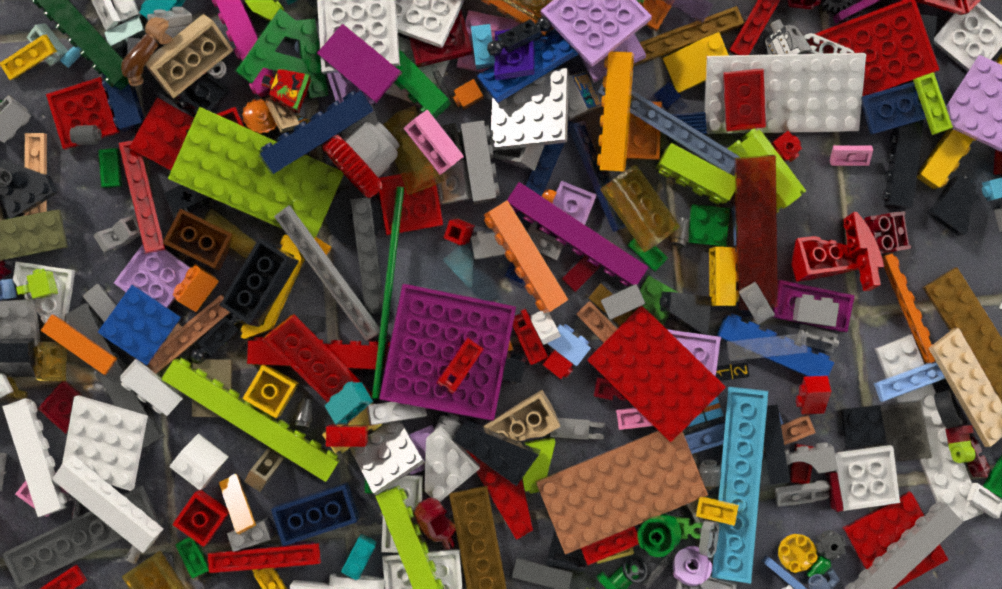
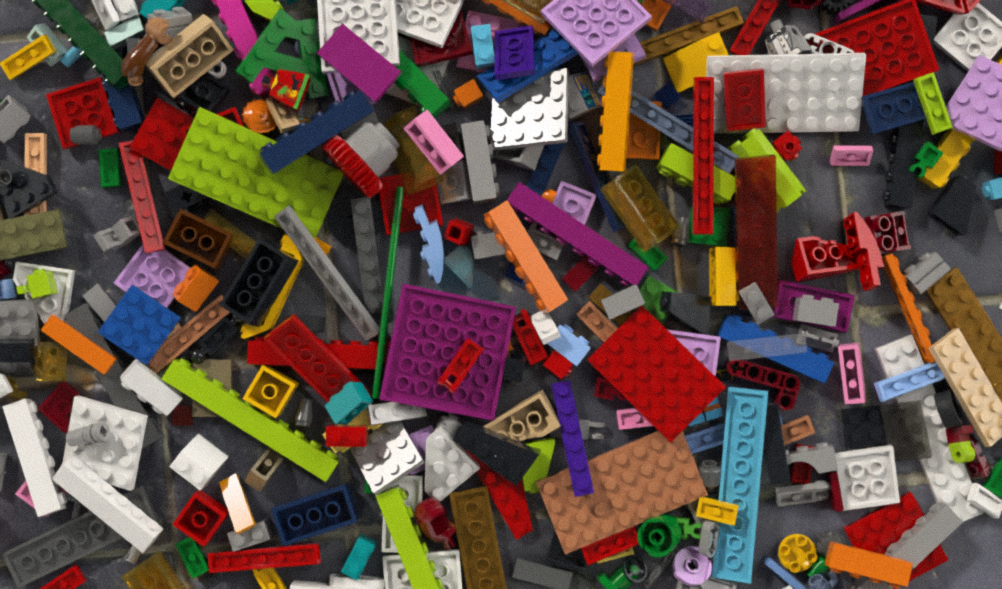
(86, 435): none -> light grey axle
(182, 415): none -> clear red tile
(432, 251): none -> light blue slope
(518, 36): black plate -> none
(572, 439): none -> dark purple plate
(703, 155): none -> red tile
(761, 377): none -> dark red beam
(813, 395): red brick -> none
(852, 373): none -> bright pink brick
(868, 564): none -> orange brick
(925, 272): none -> light grey brick
(926, 157): none -> green plate

